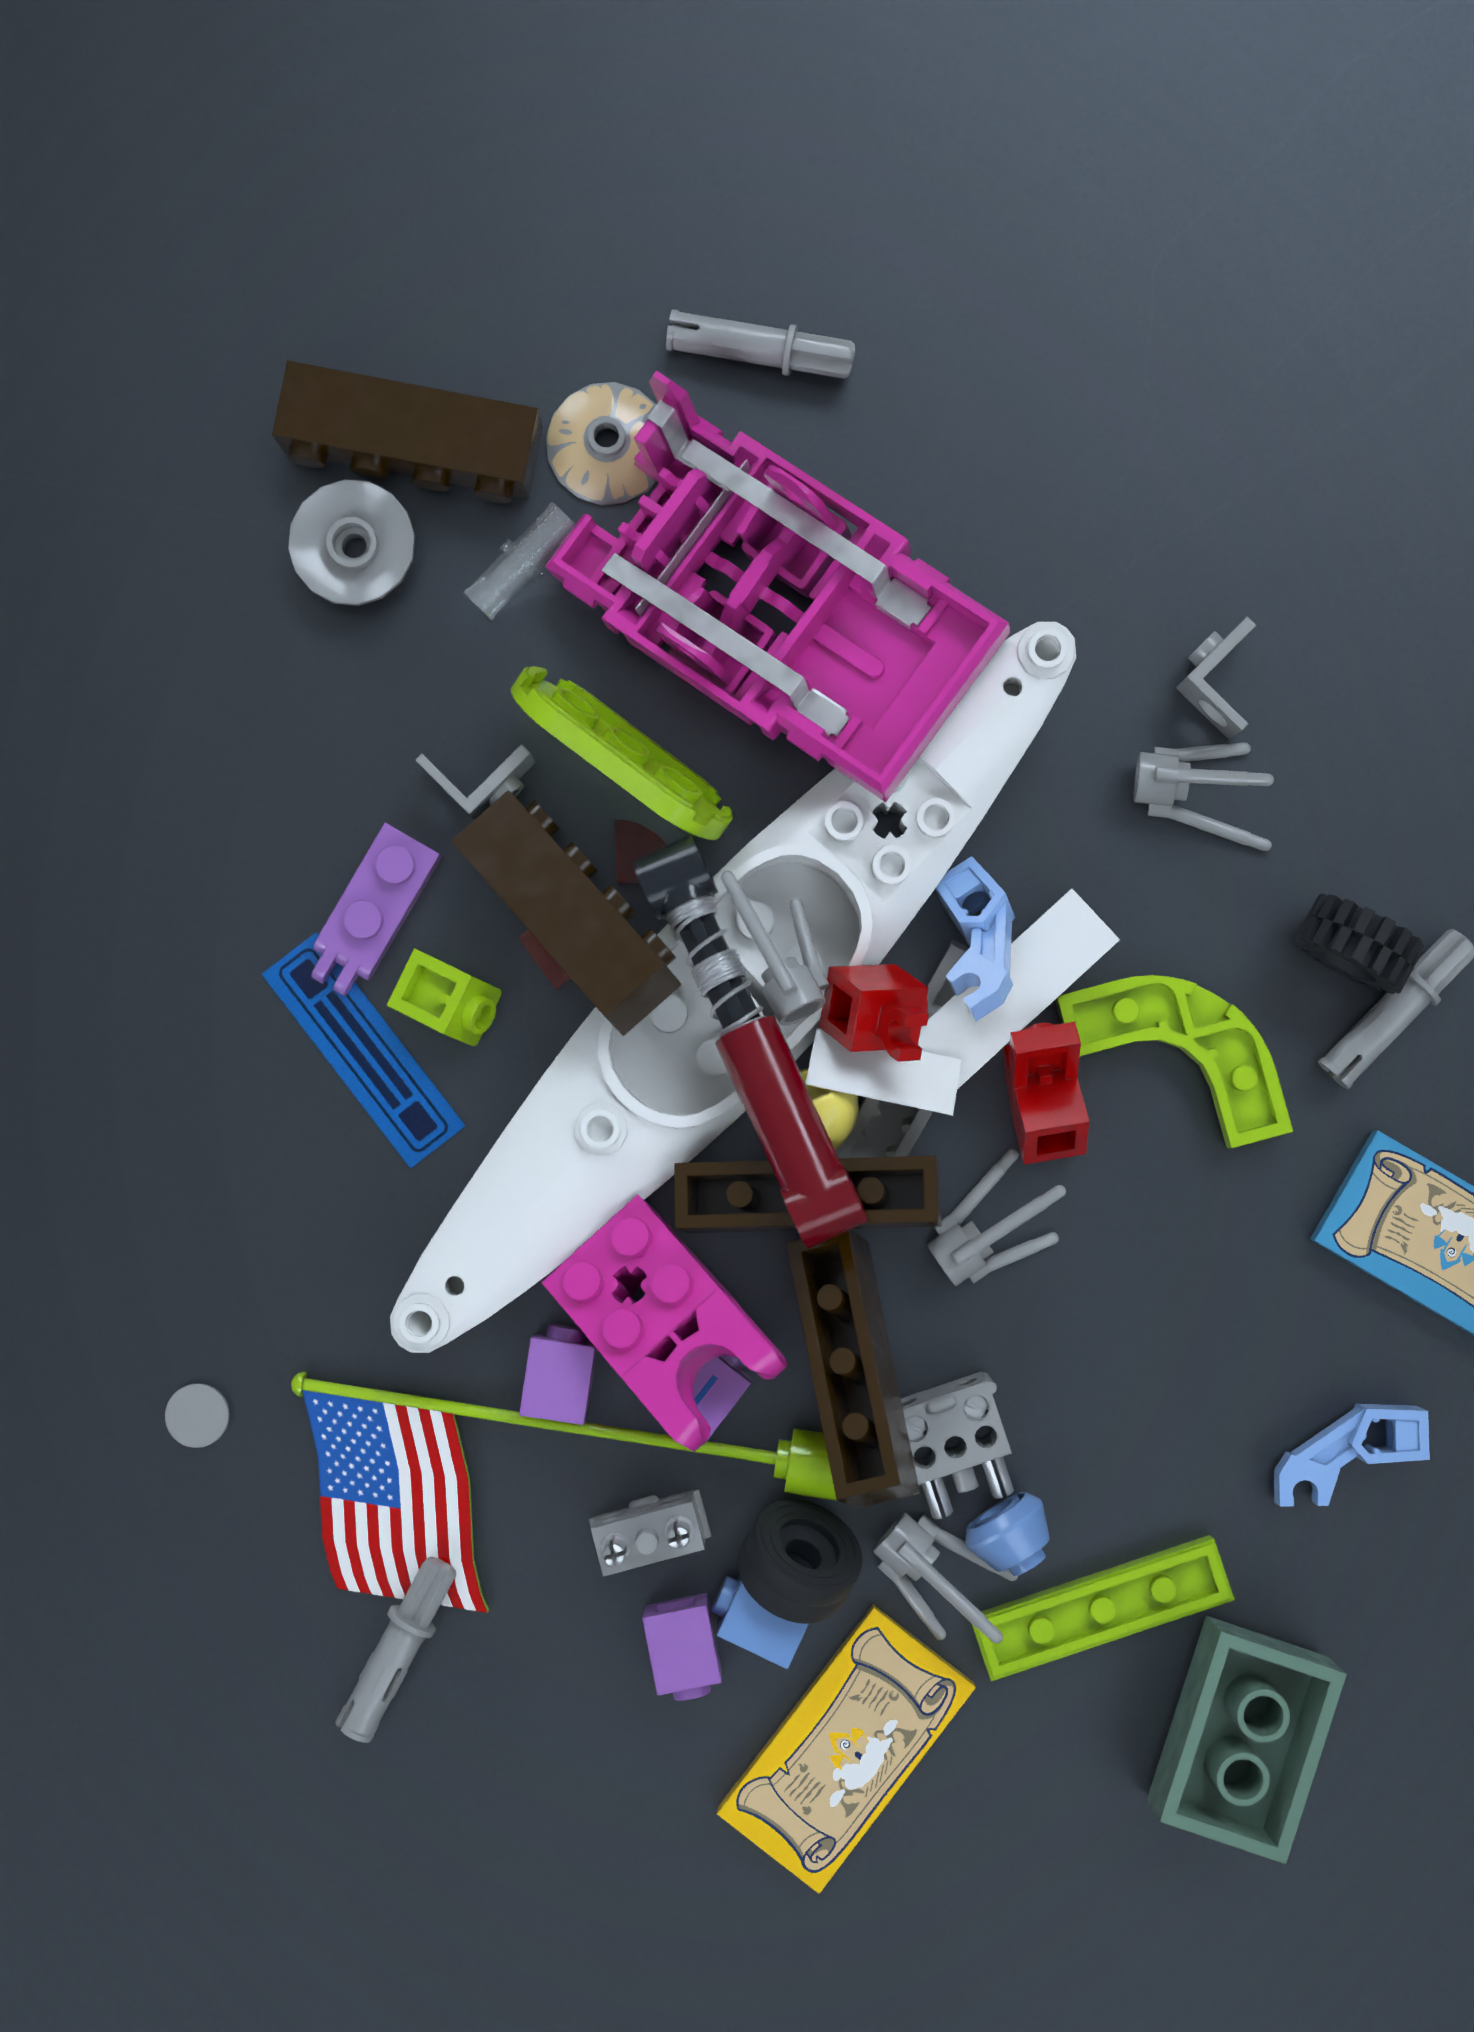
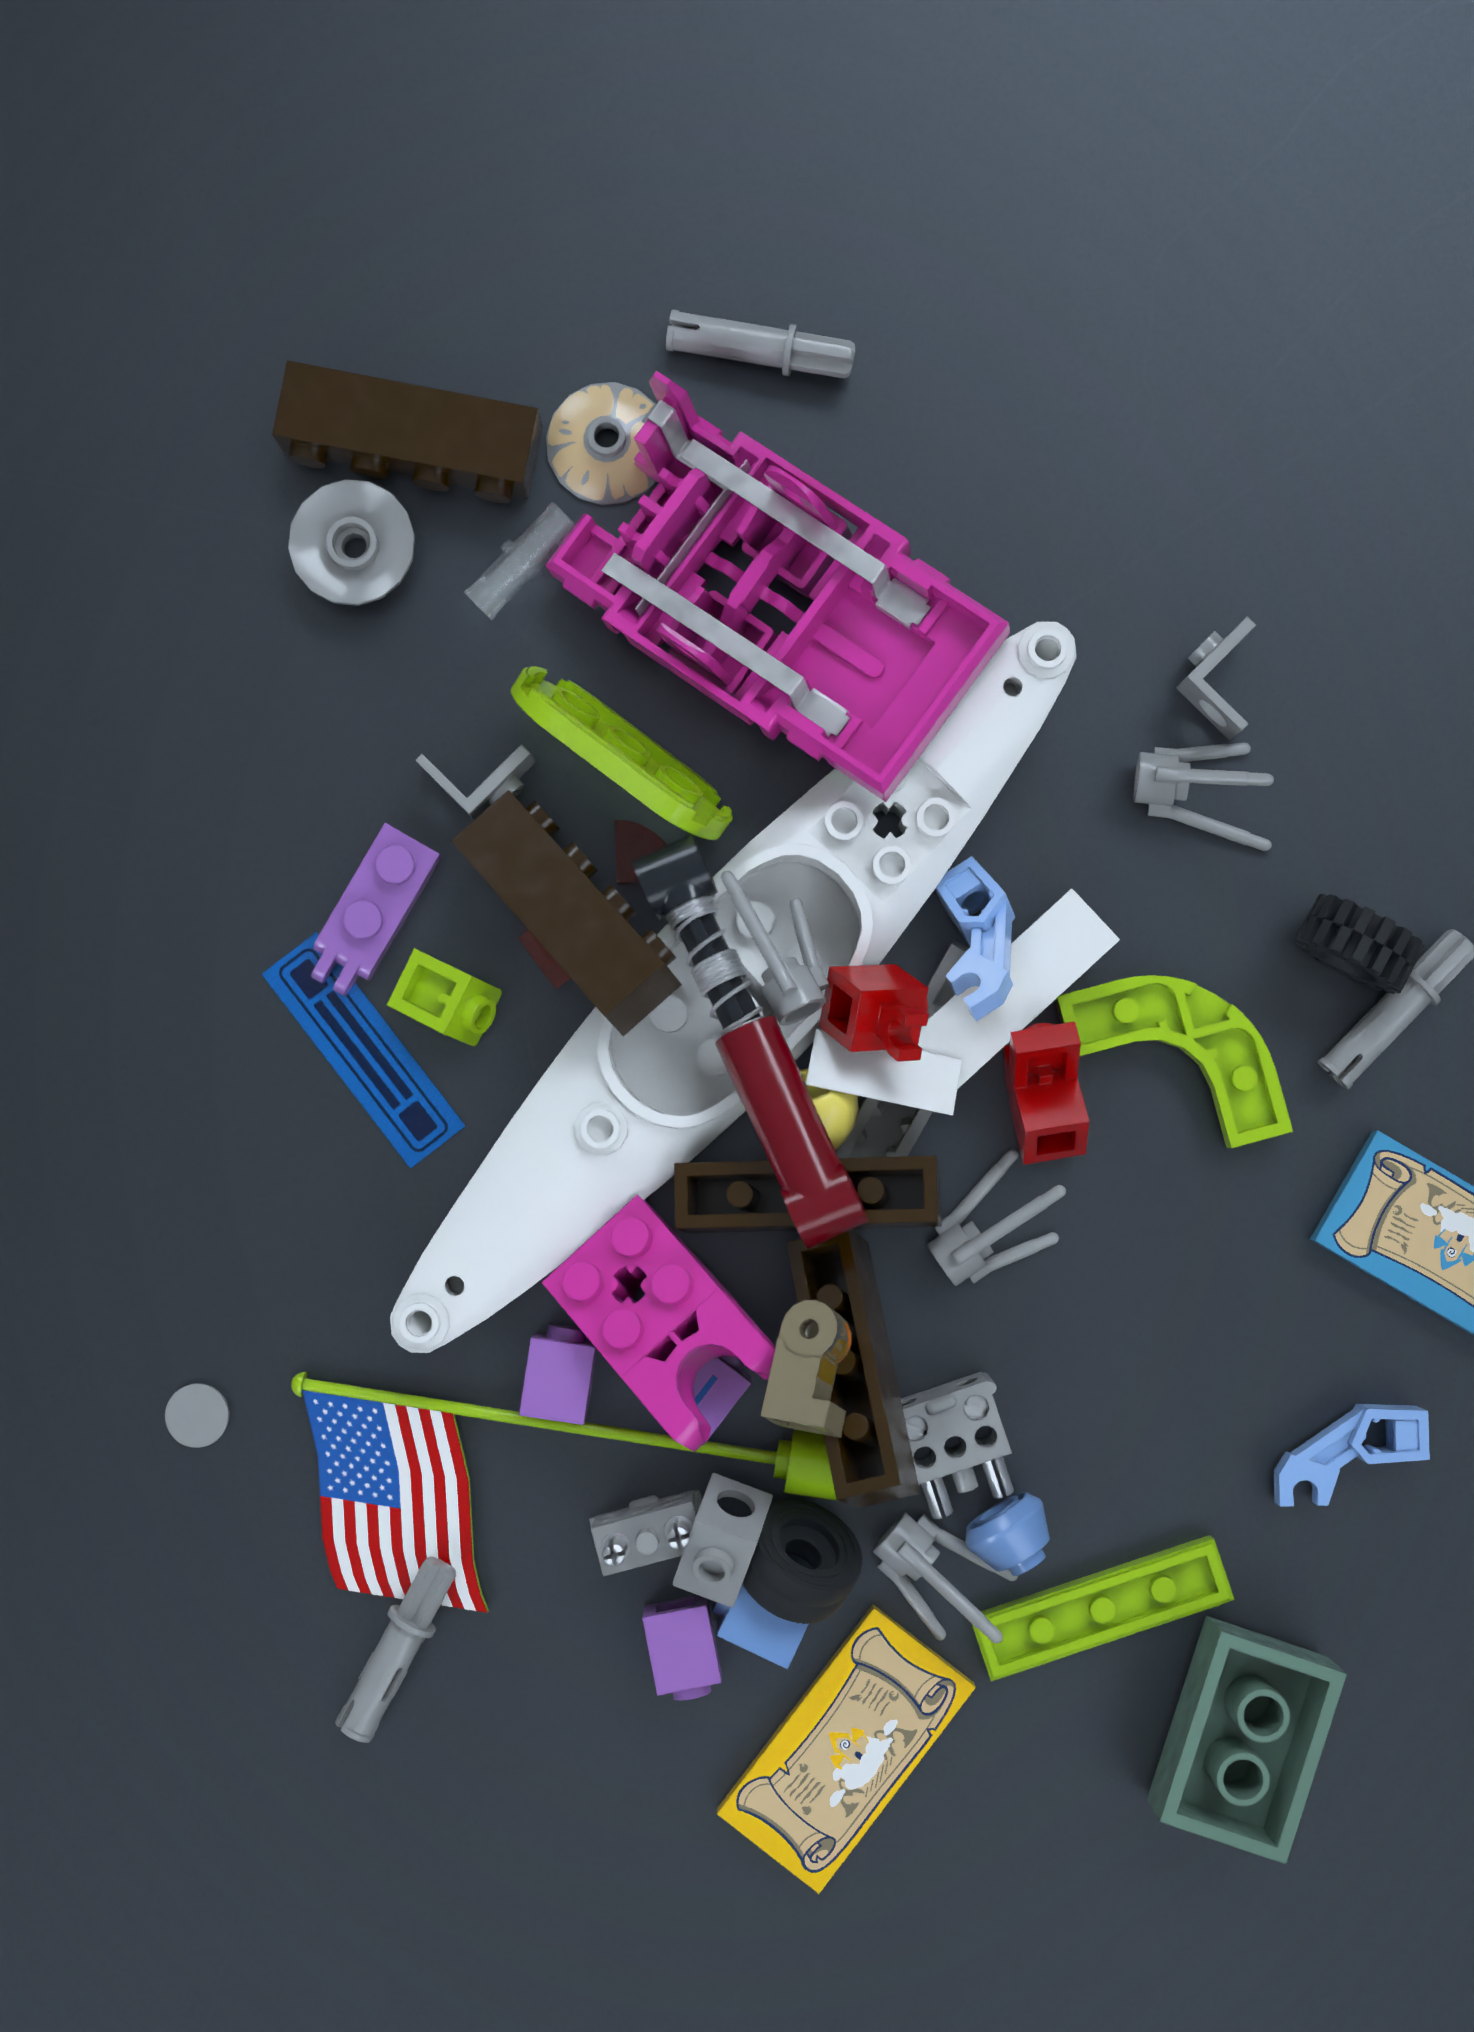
(722, 1543): none -> light grey bracket
(804, 1370): none -> dark tan leg

